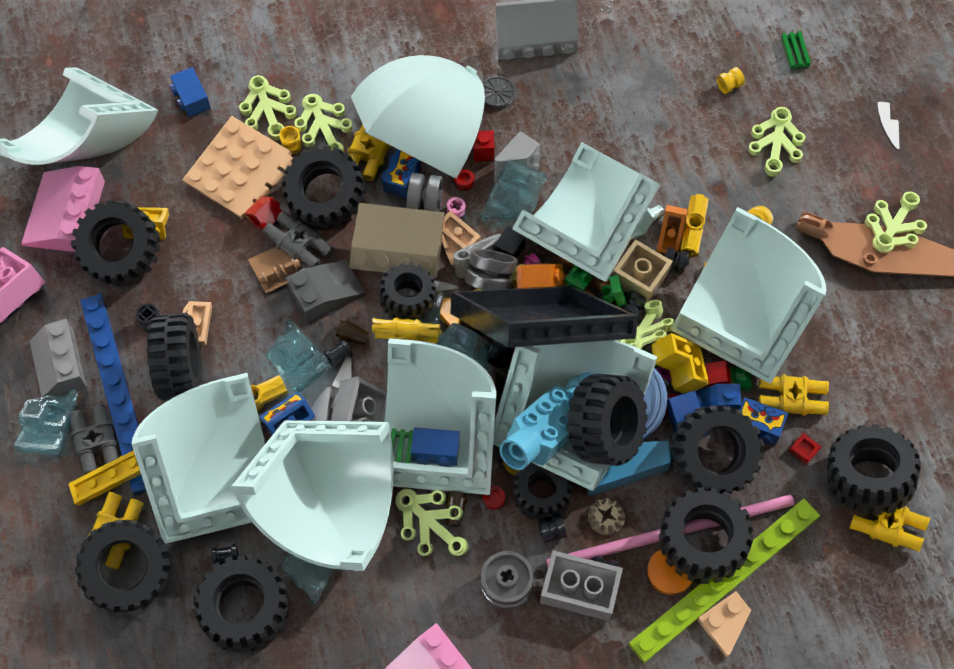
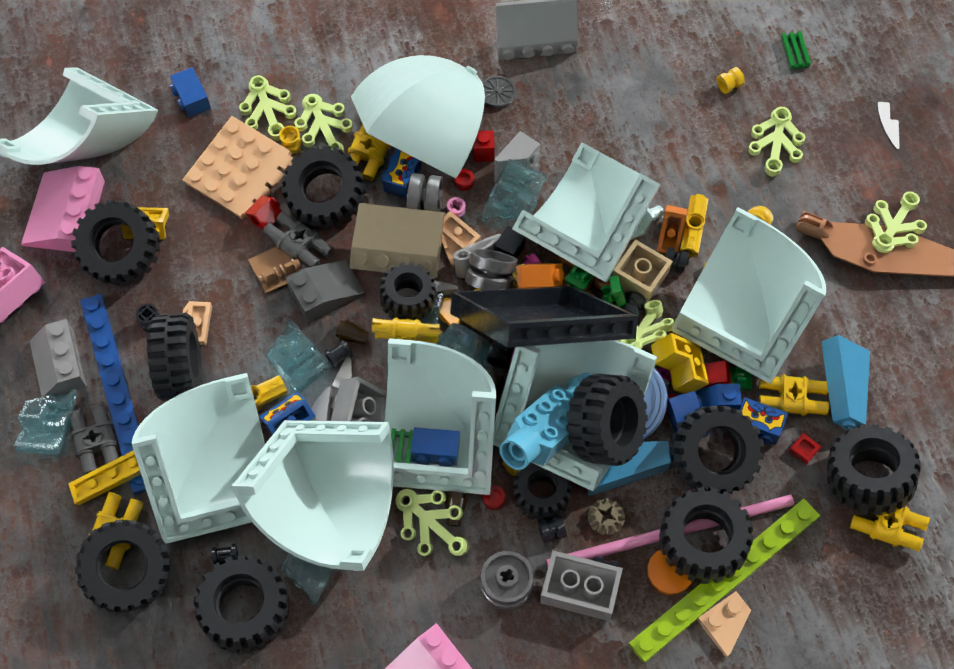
(846, 380): none -> dark azure slope

